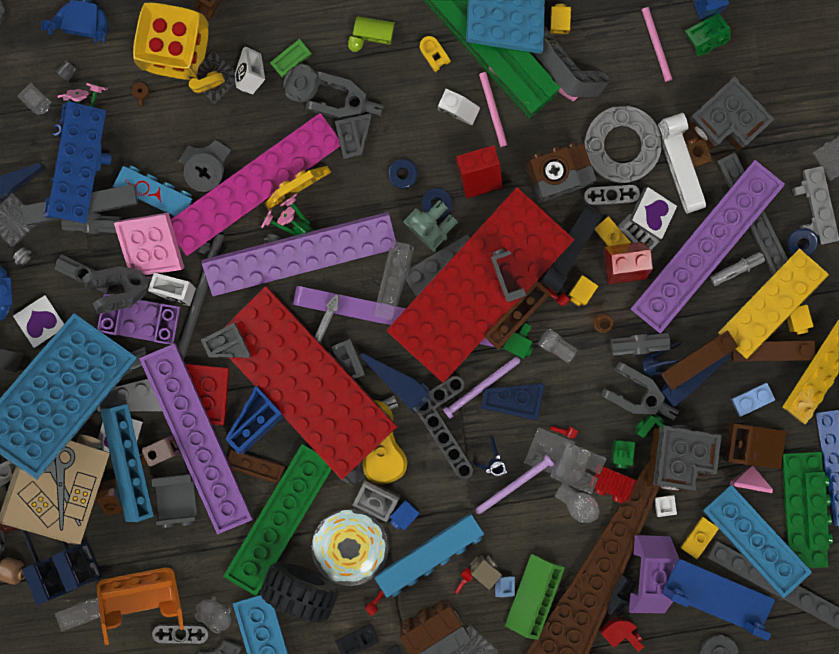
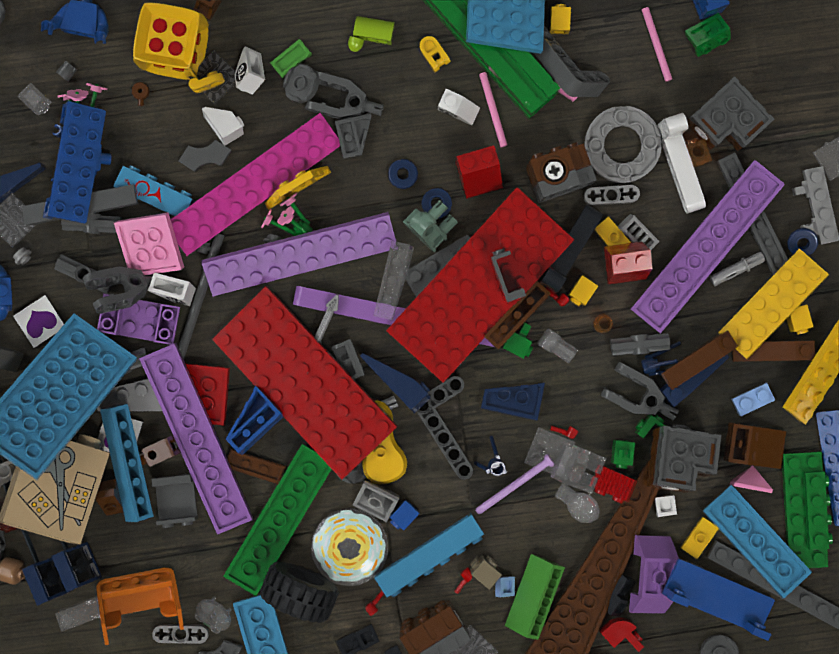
(193, 174): dark grey piece -> none
(224, 124): none -> white slope
(226, 343): dark grey wing -> none
(480, 387): lavender bar -> none
(652, 213): tile -> none

